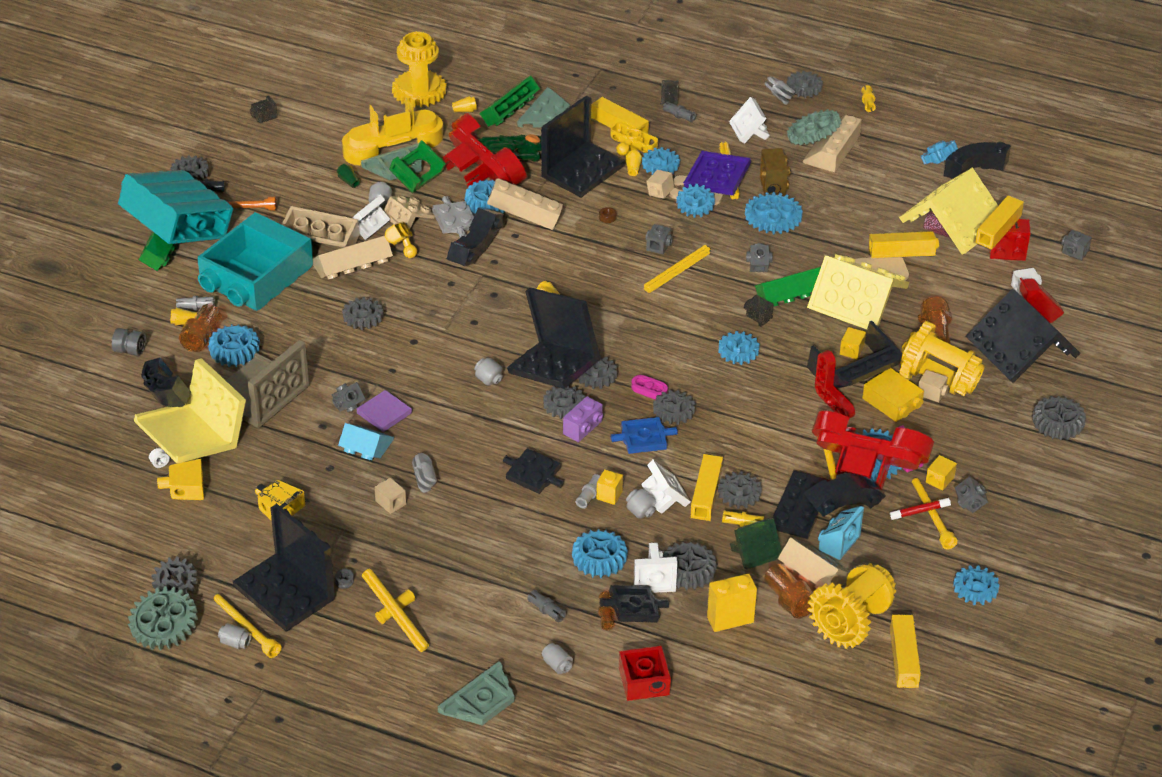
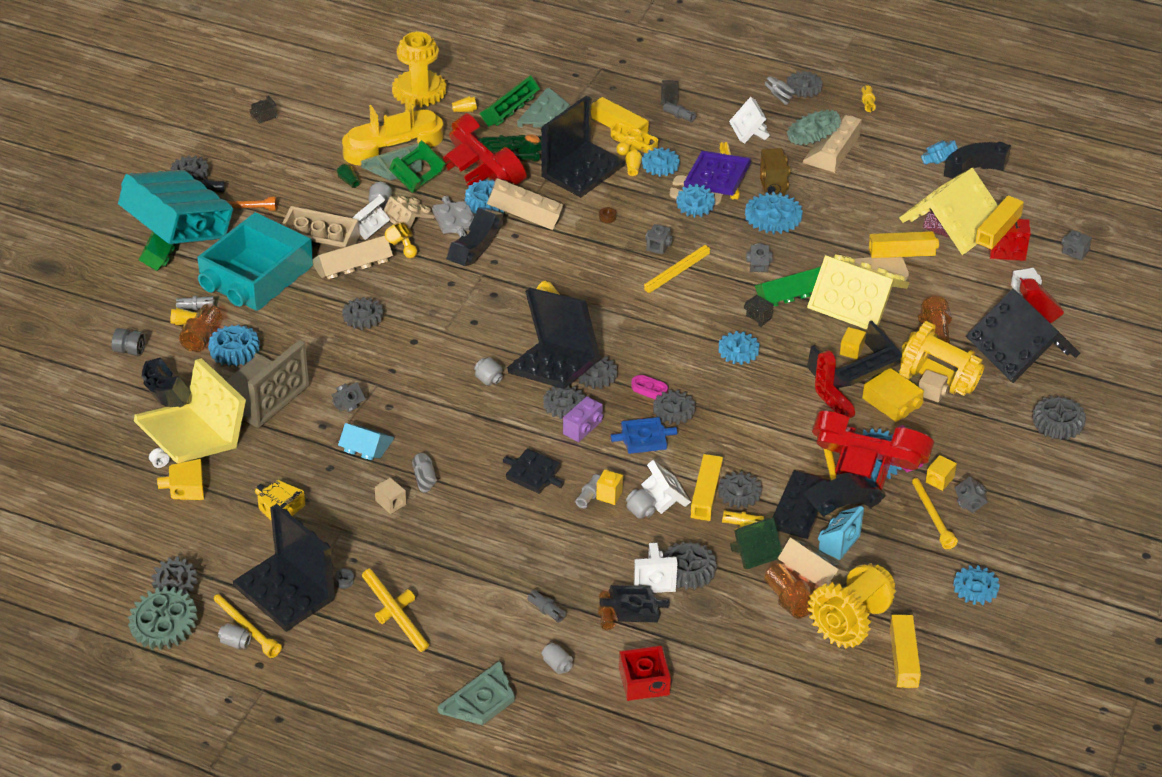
(384, 410): medium lavender tile -> none
(598, 558): dark azure gear -> none
(660, 184): tan brick -> none
(731, 602): yellow brick -> none
(920, 508): red bar -> none

